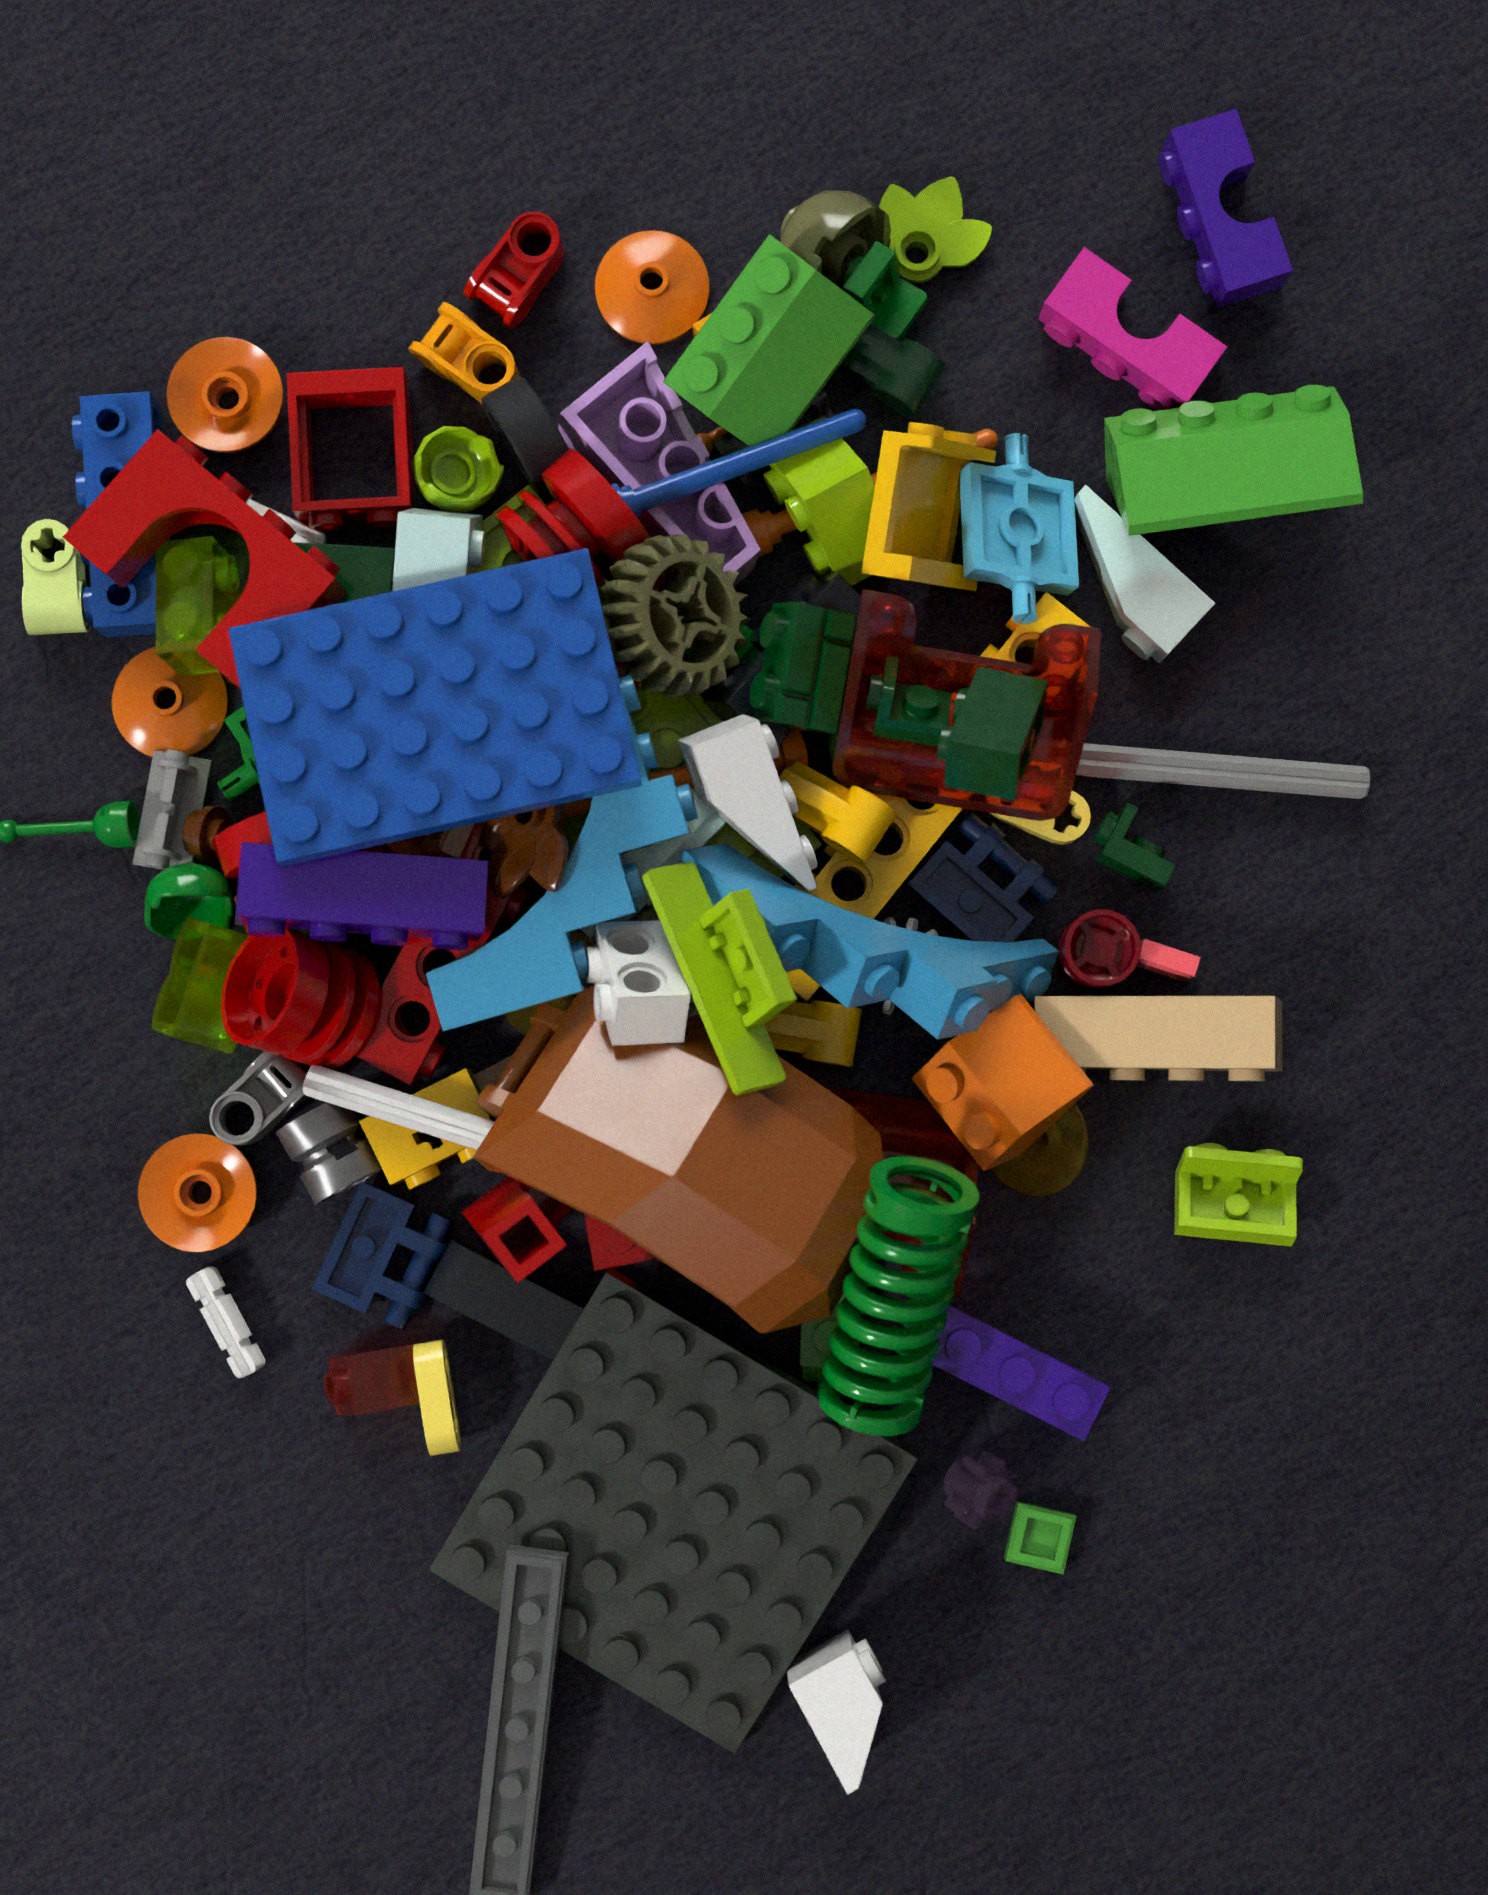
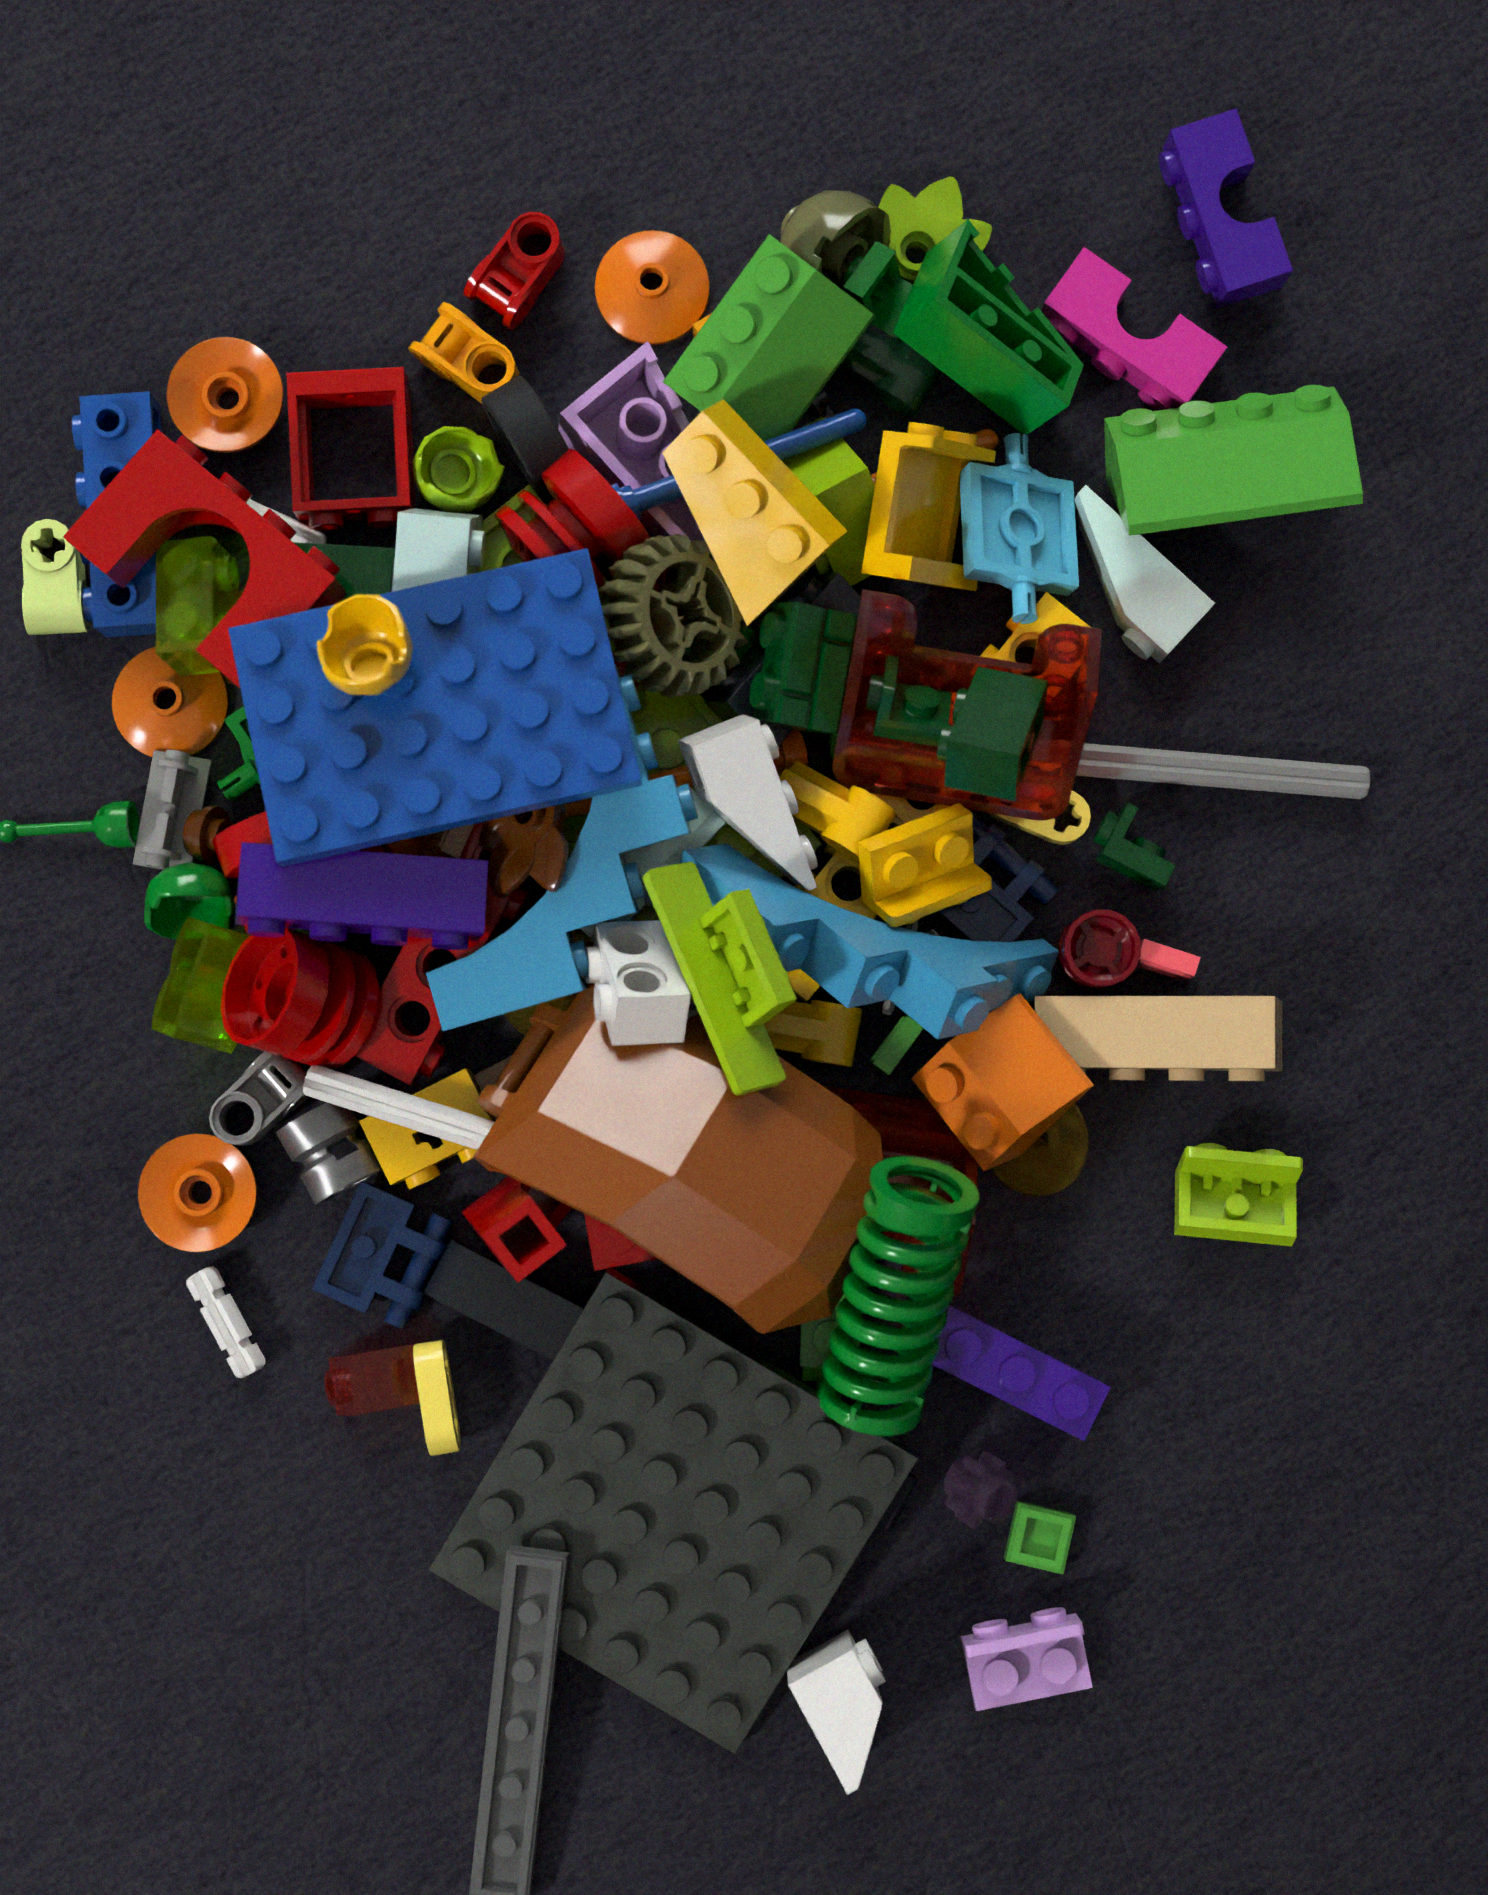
(365, 645): none -> yellow hair
(749, 508): none -> yellow wedge
(895, 1045): none -> bright green tile
(921, 867): none -> yellow bracket
(985, 336): none -> green wedge
(1026, 1659): none -> lavender bracket

